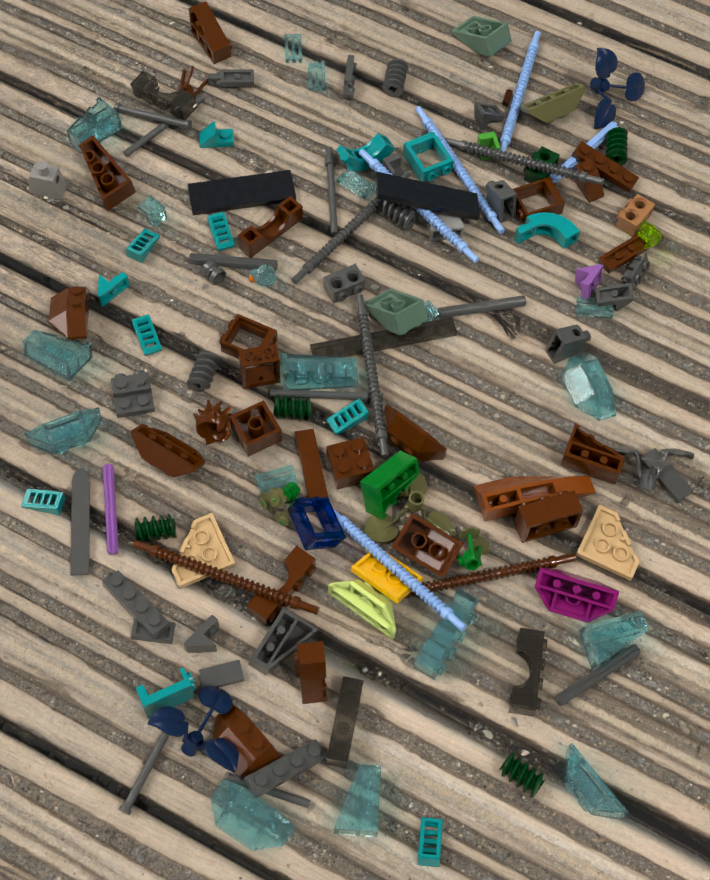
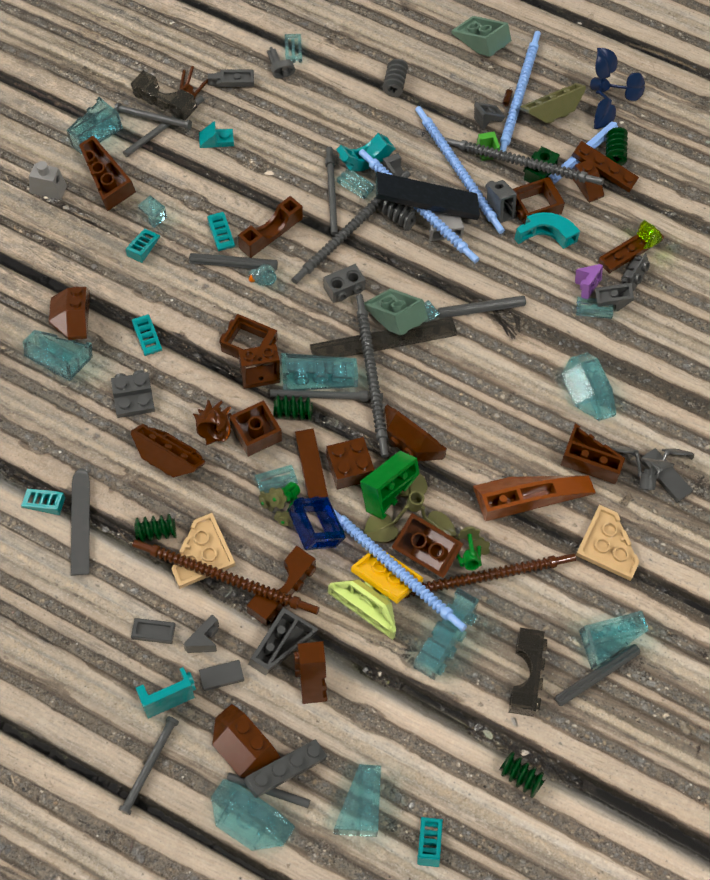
(65, 432): clear light blue wedge -> none
(109, 290): teal slope -> none
(110, 509): medium lavender axle -> none
(136, 604): dark grey plate -> none
(171, 721): dark blue plant -> none
(203, 371): dark grey piece -> none
(209, 33): reddish brown wedge -> none
(212, 270): dark grey wheel -> none
(241, 192): black tile -> none
(279, 67): none -> dark grey piece
(316, 65): clear light blue tile -> none
(344, 722): clear smoke arch -> none
(349, 80): dark grey hinge -> none
(351, 408): teal slope -> none
(421, 145): teal window -> none
(548, 516): reddish brown brick -> none
(566, 342): dark grey torso -> none
(574, 594): magenta wedge -> none
(589, 787): clear light blue wedge -> none
(634, 214): medium nougat brick -> none

